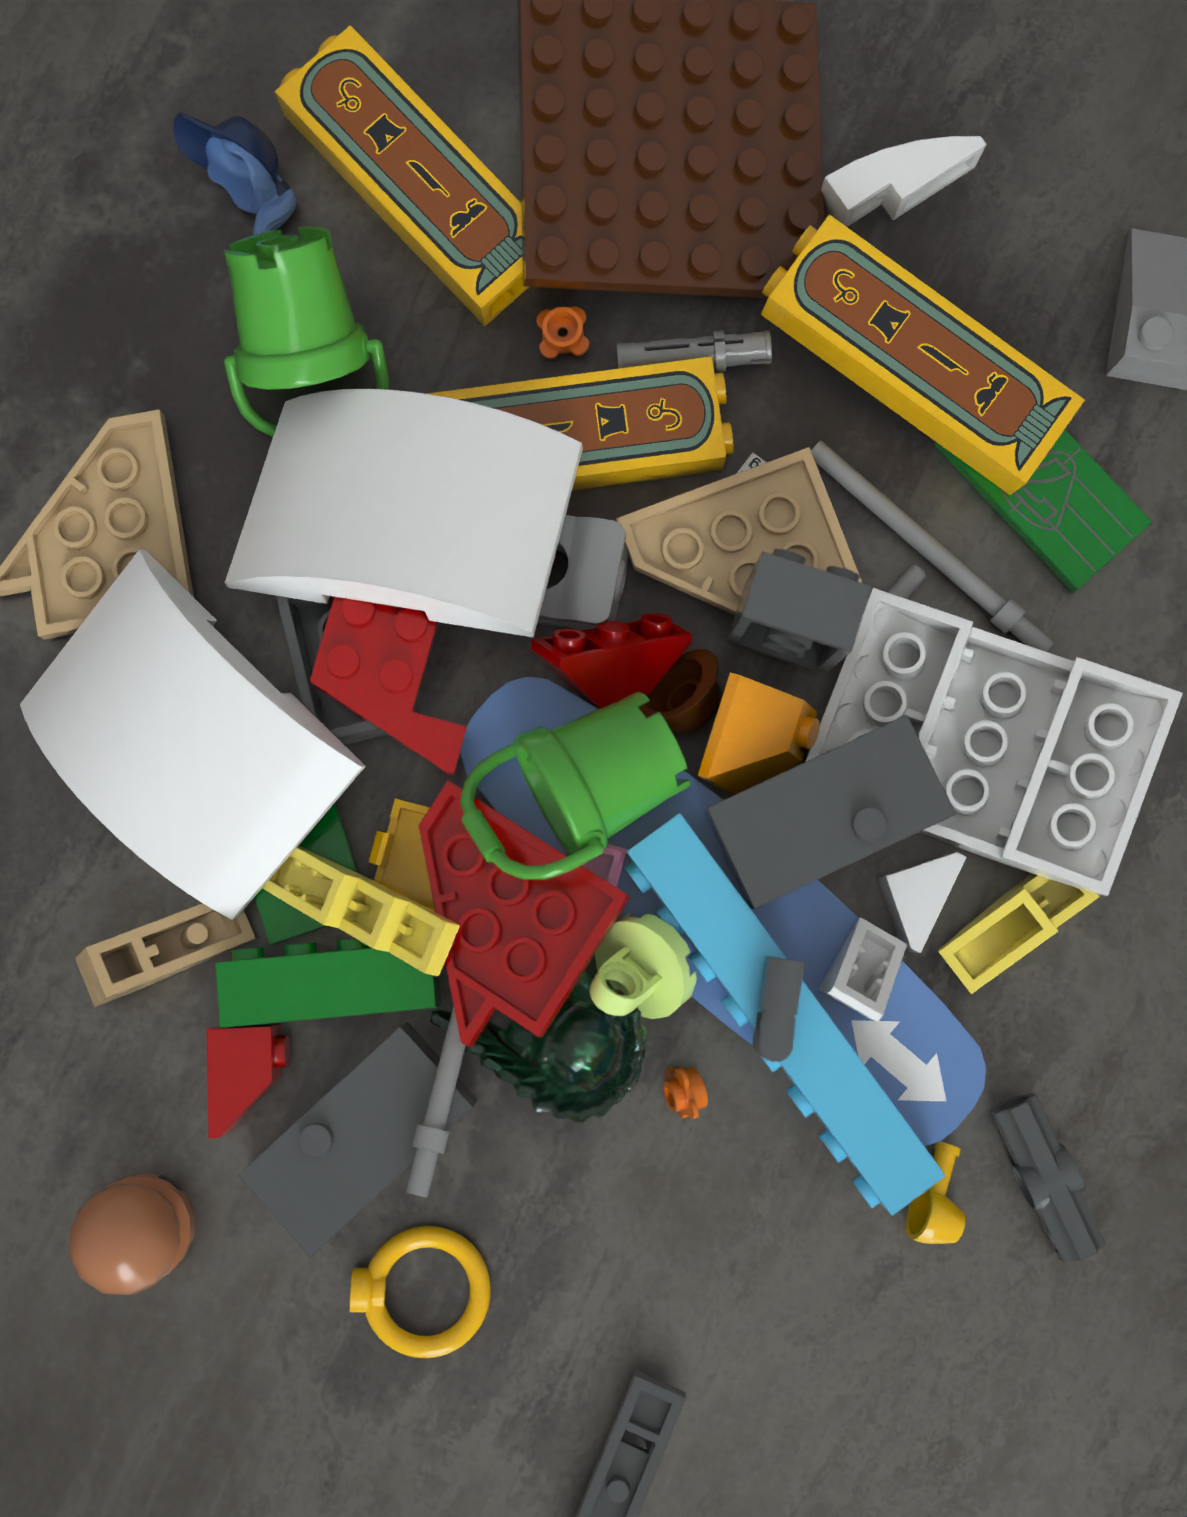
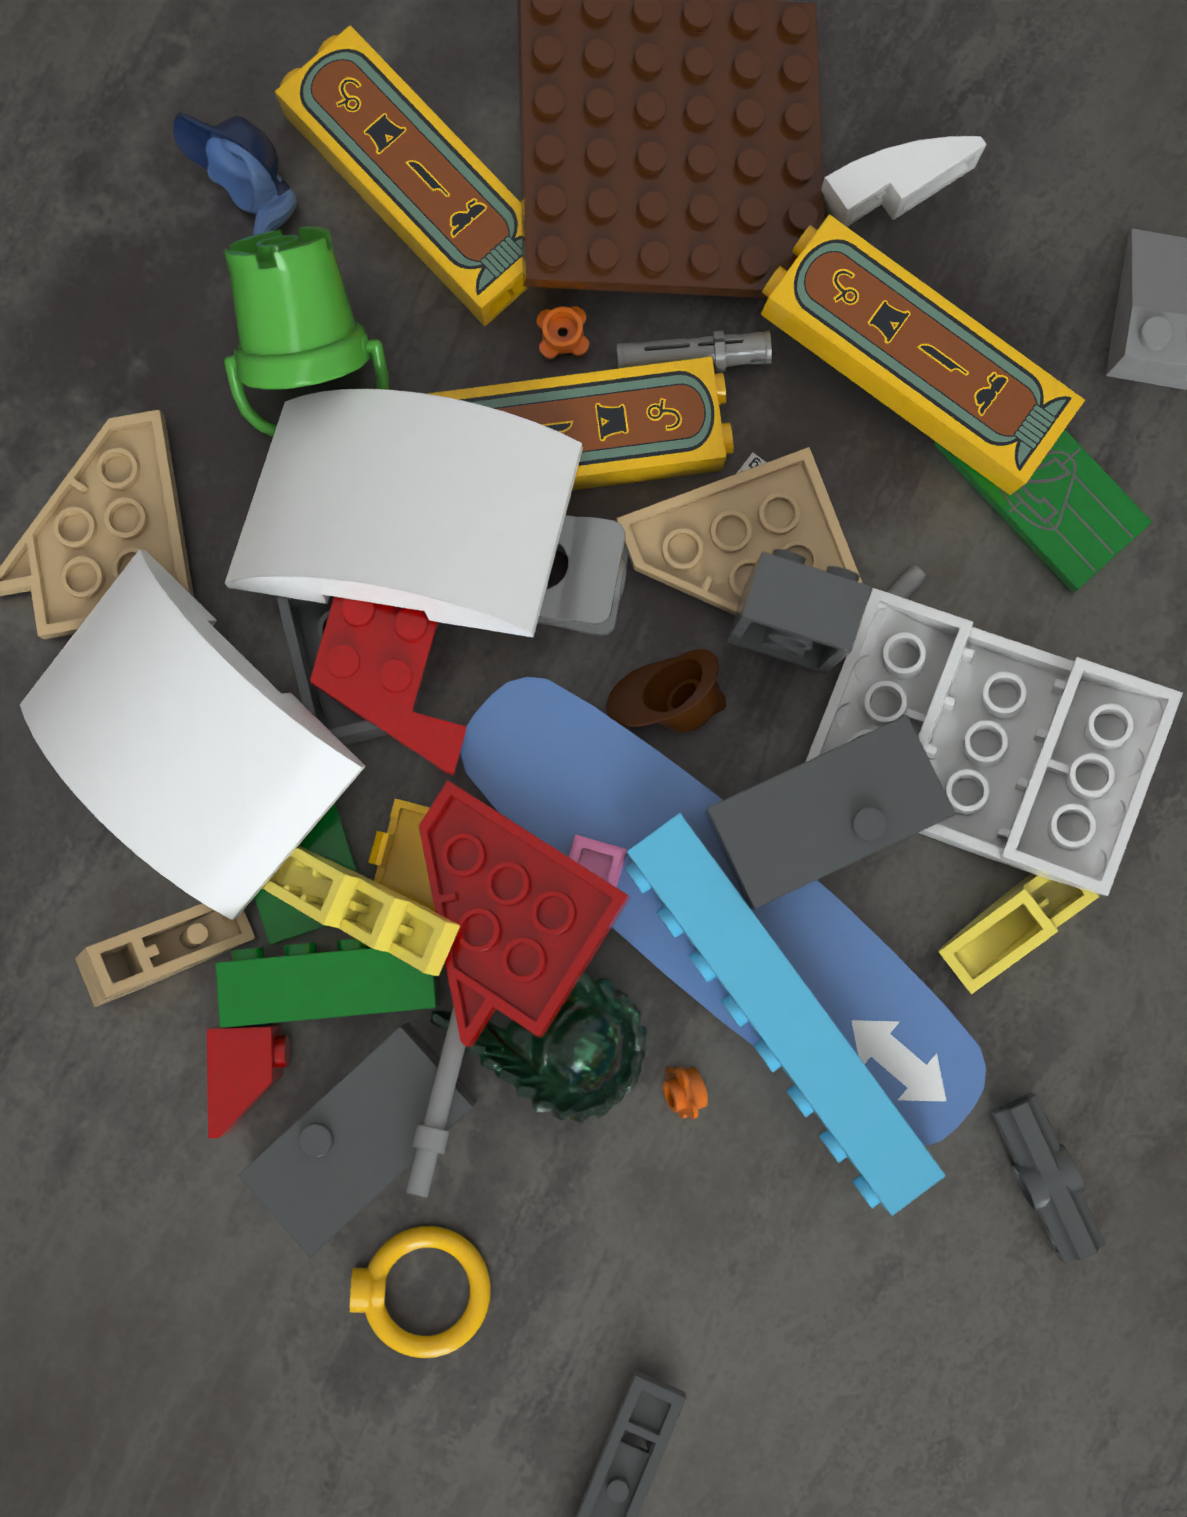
(131, 1234): nougat tile -> none
(586, 780): bright green piece -> none
(614, 657): red slope -> none
(647, 964): yellowish green tile -> none
(756, 735): light orange slope -> none
(778, 1007): dark grey bar -> none
(865, 970): white slope -> none
(918, 895): white slope -> none
(932, 1215): yellow bar -> none
(1005, 614): light grey bar -> none

